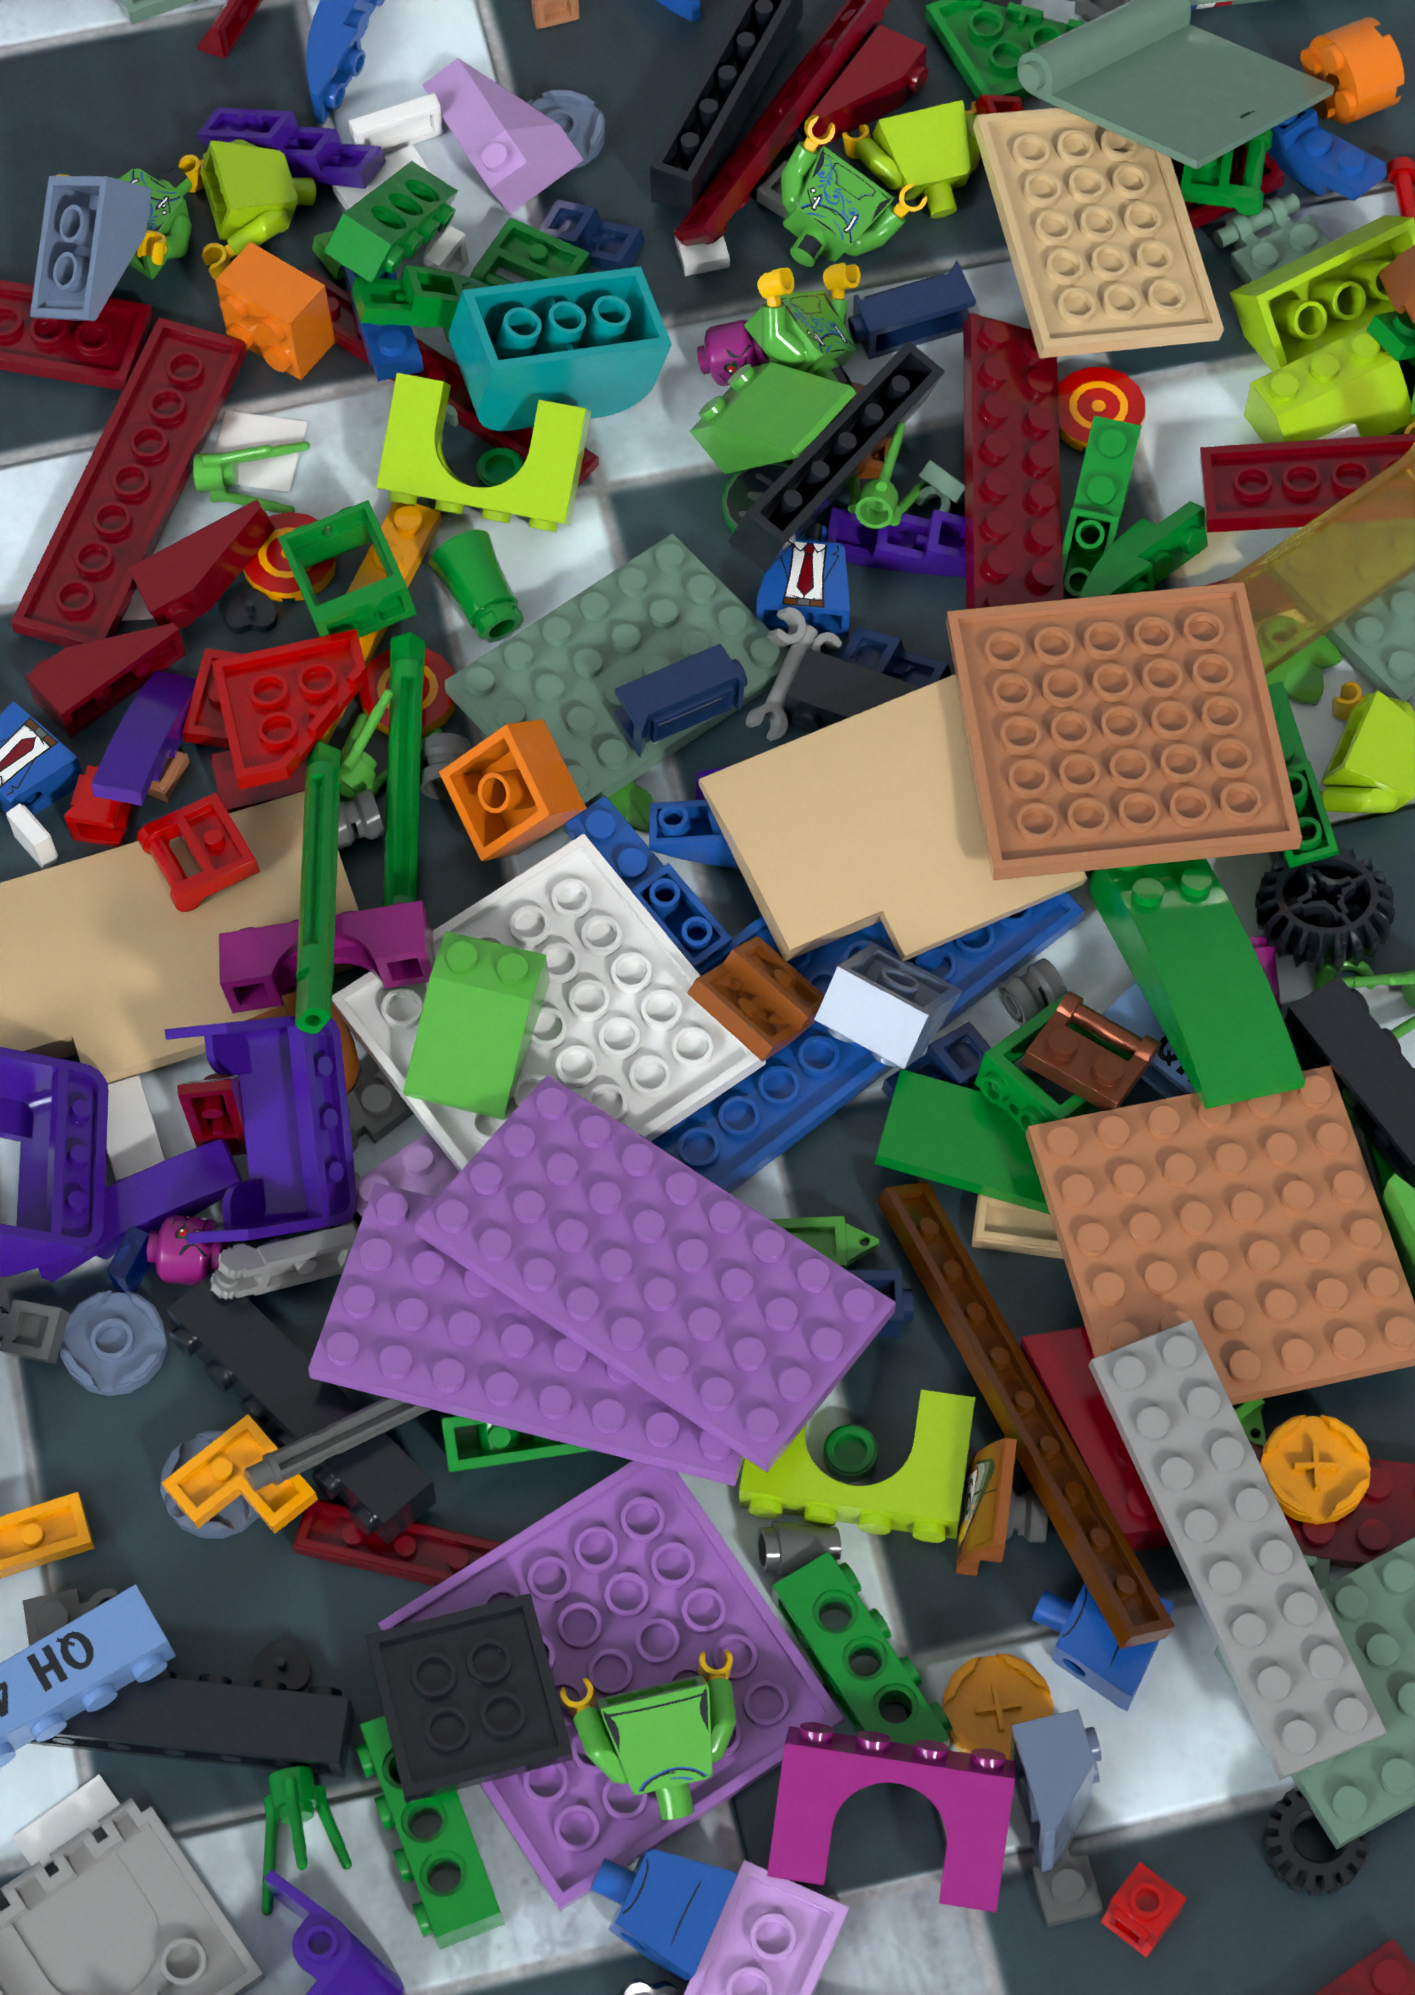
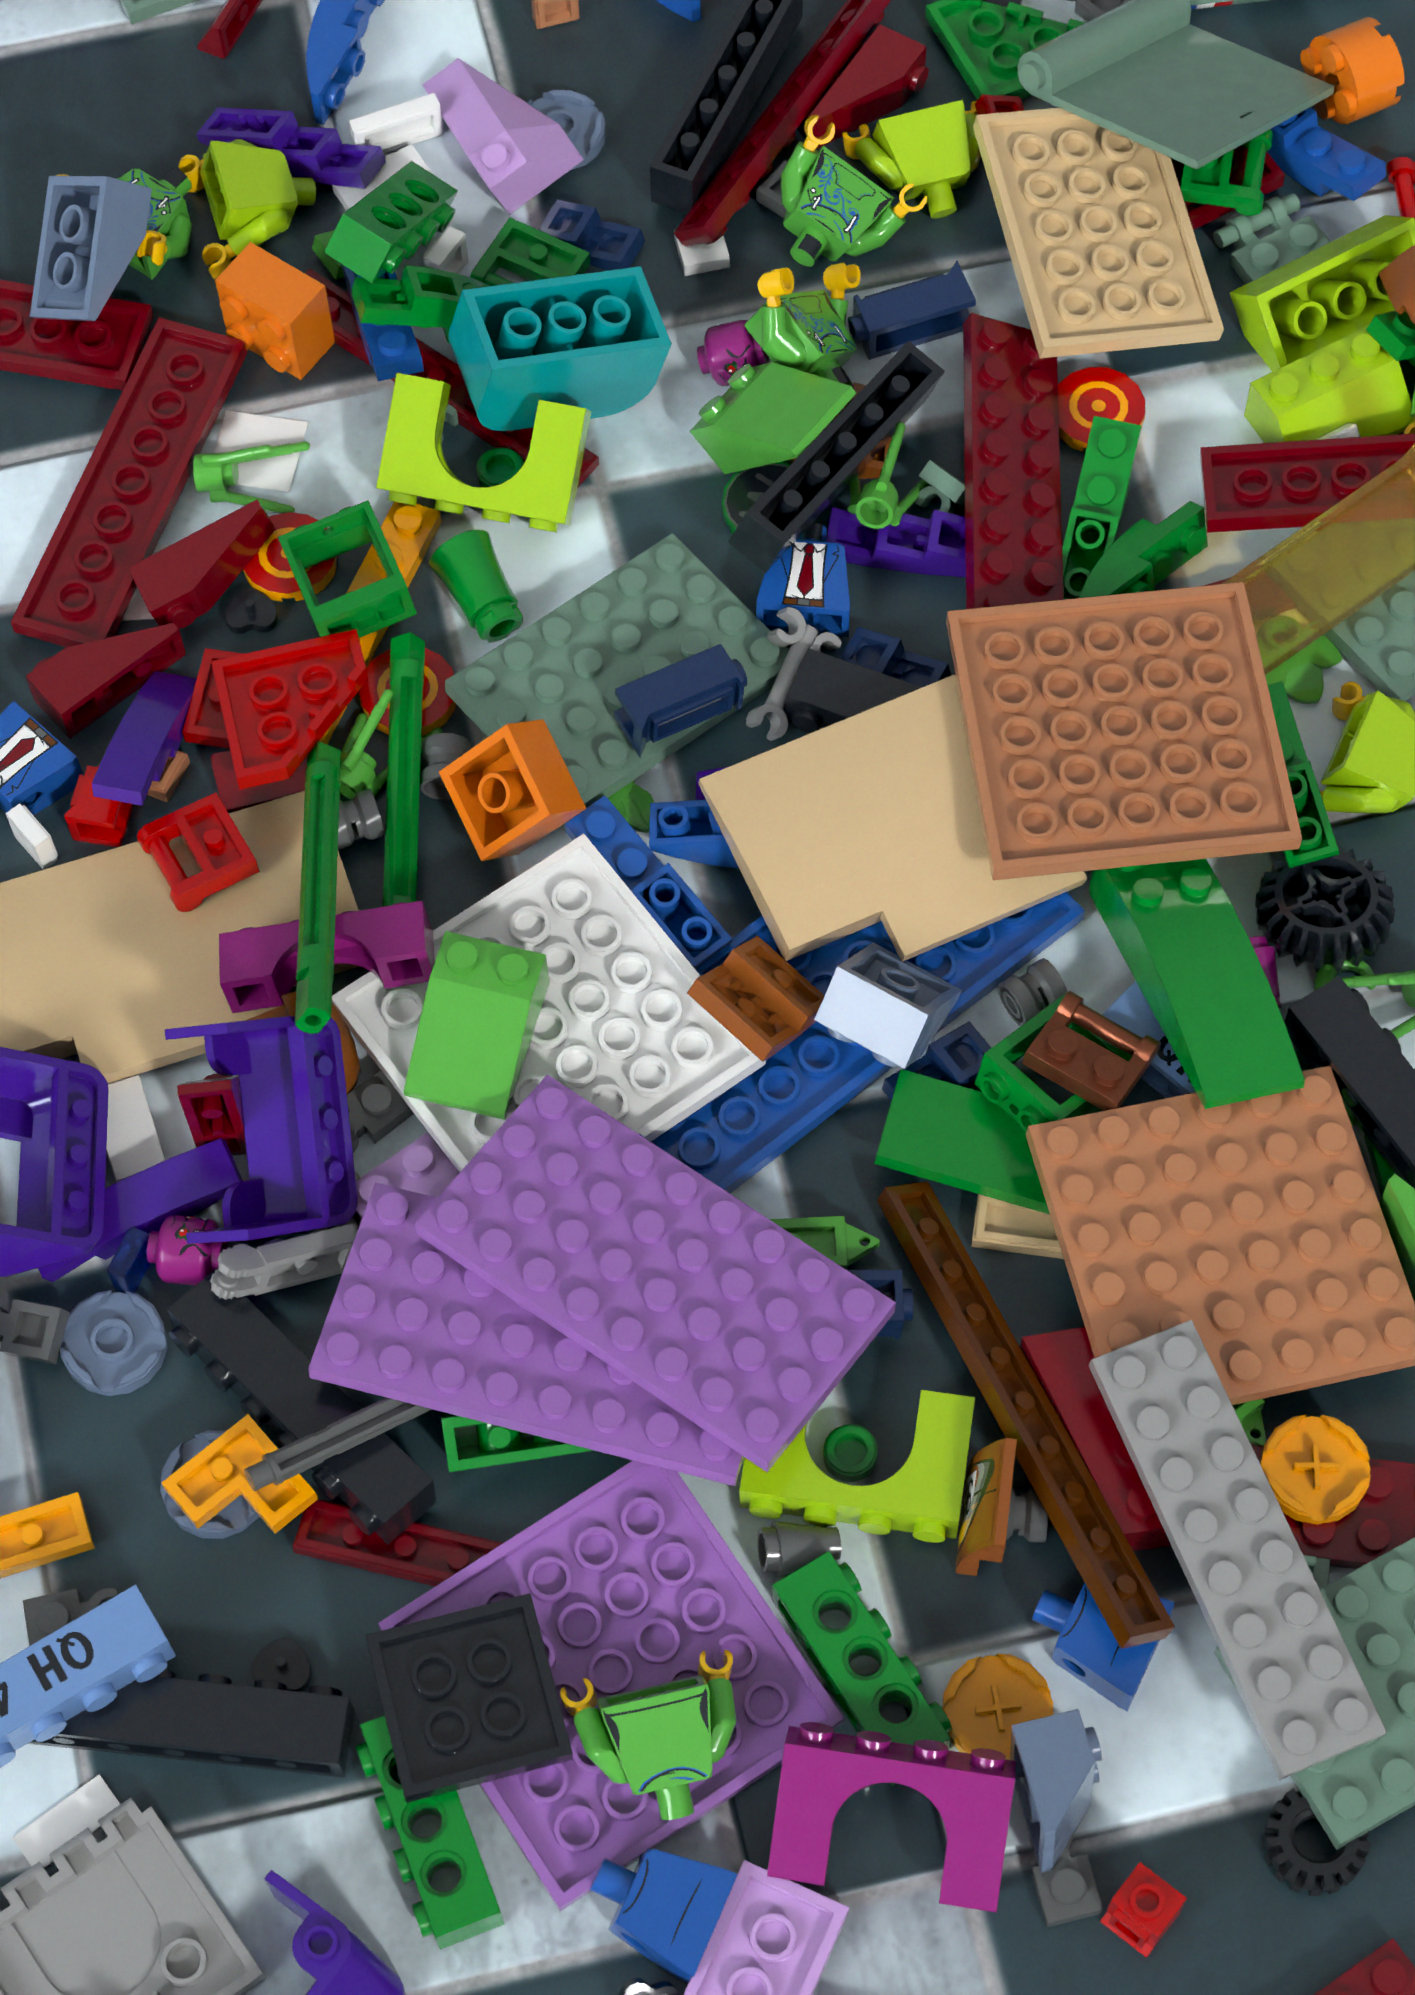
(293, 1801): green plant -> none

